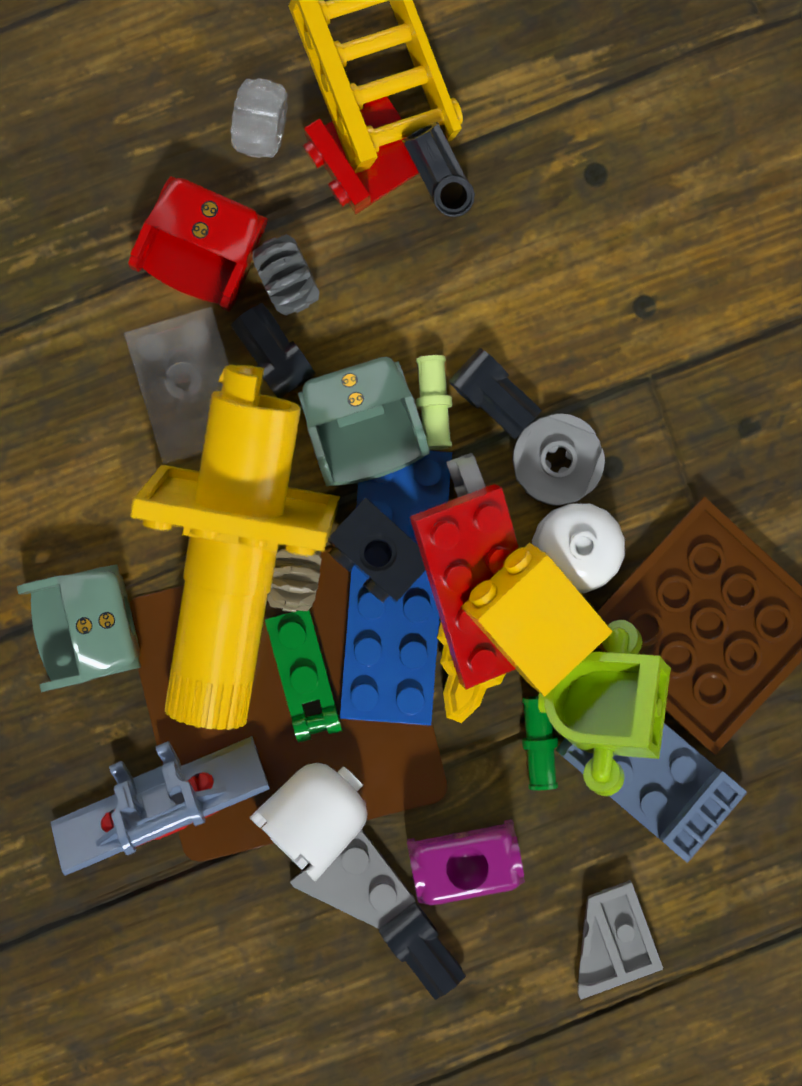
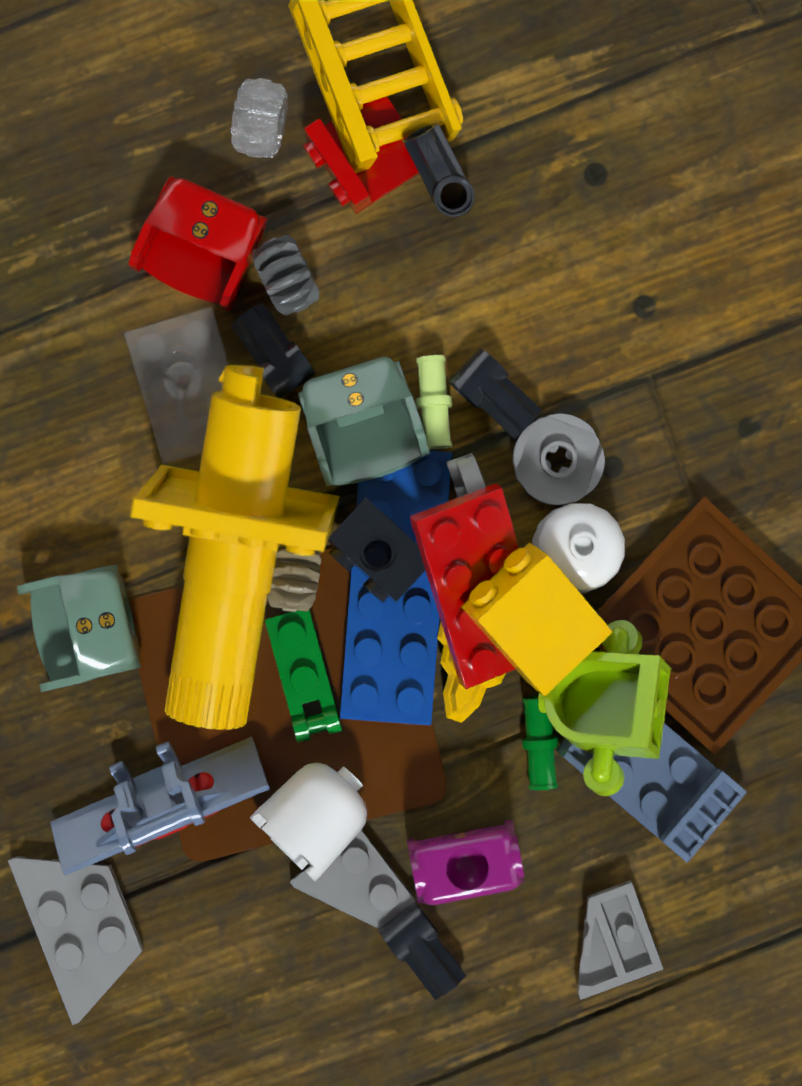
(79, 927): none -> light grey wing

